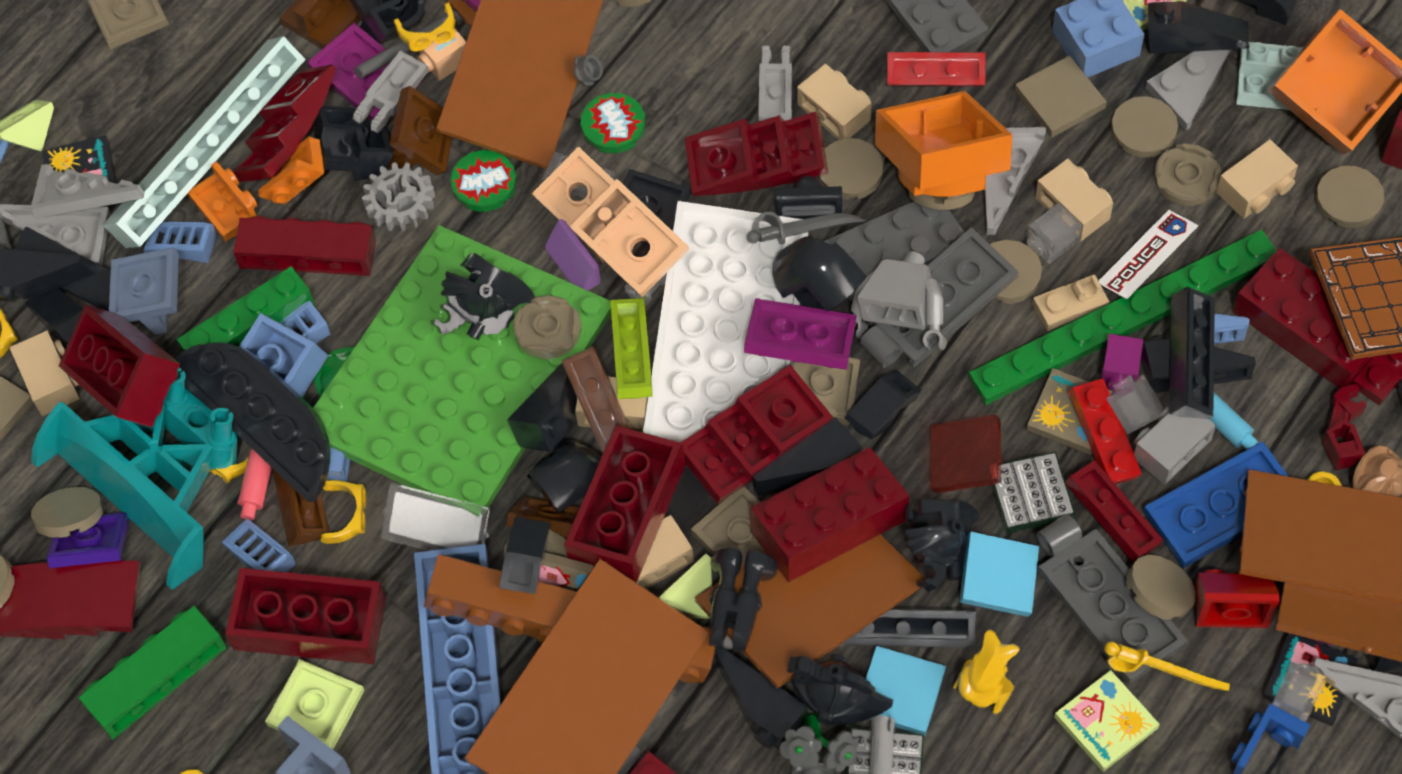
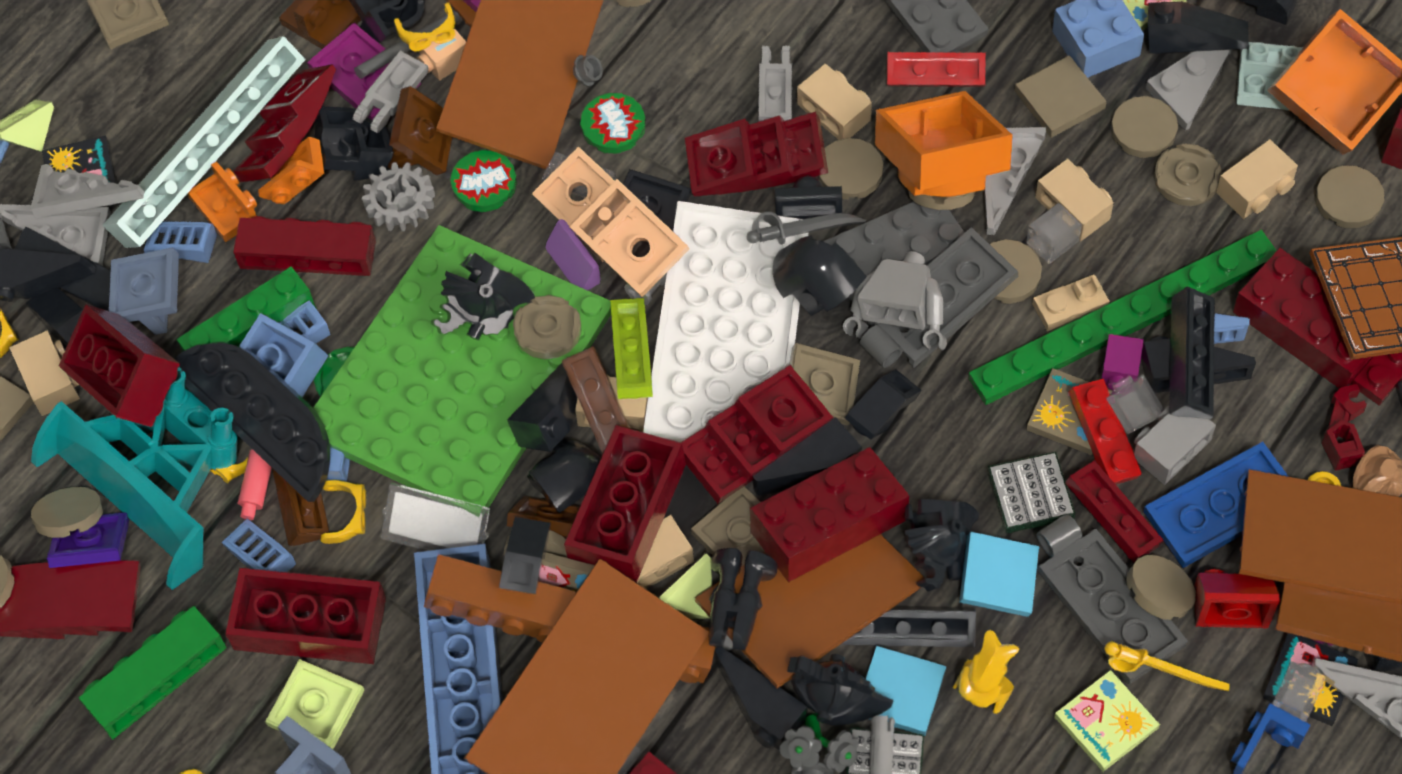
(800, 334): magenta plate -> none
(966, 454): clear red tile -> none
(1147, 254): white sticker -> none
(1232, 425): medium azure cylinder -> none

